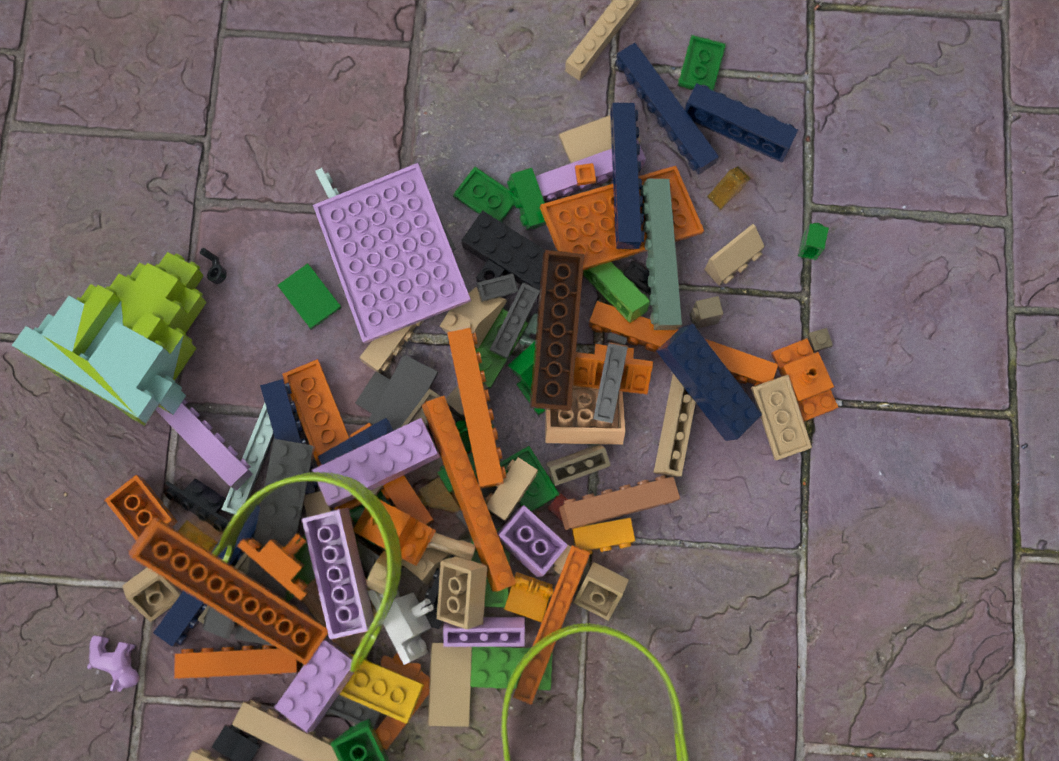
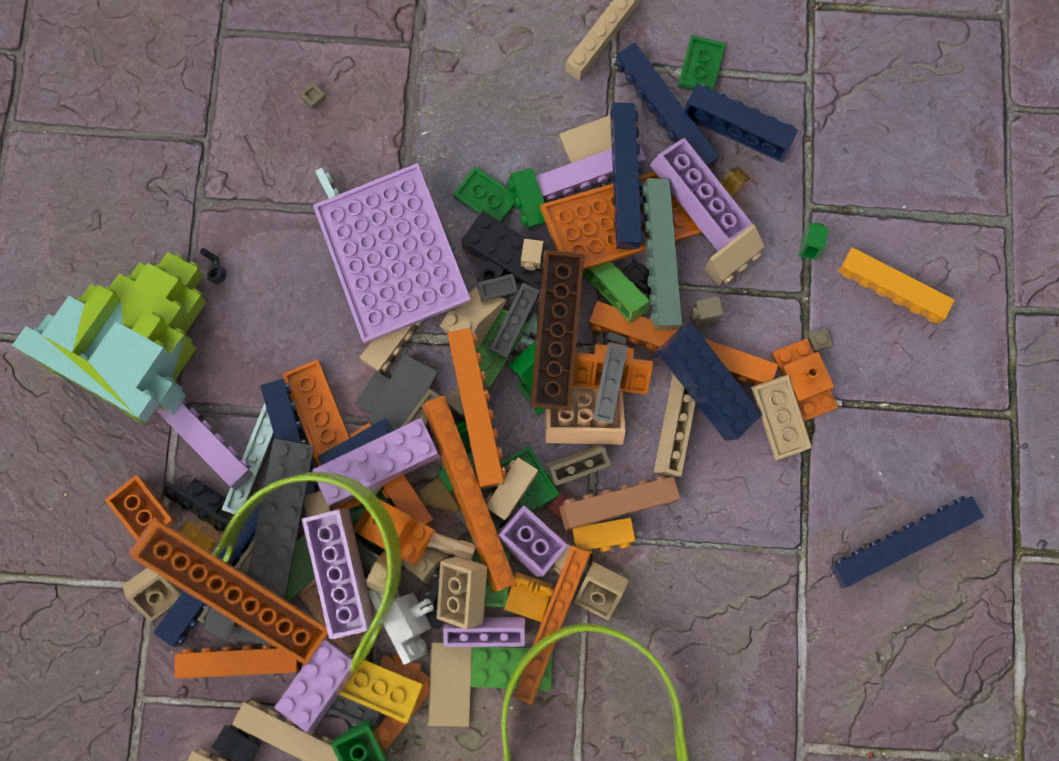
(115, 663): lavender animal -> none
(279, 561): orange brick -> none
(309, 296): green tile -> none
(312, 95): none -> dark tan plate
(531, 254): none -> tan brick
(585, 174): orange plate -> none
(701, 194): none -> lavender brick
(896, 286): none -> light orange brick
(908, 541): none -> dark blue brick

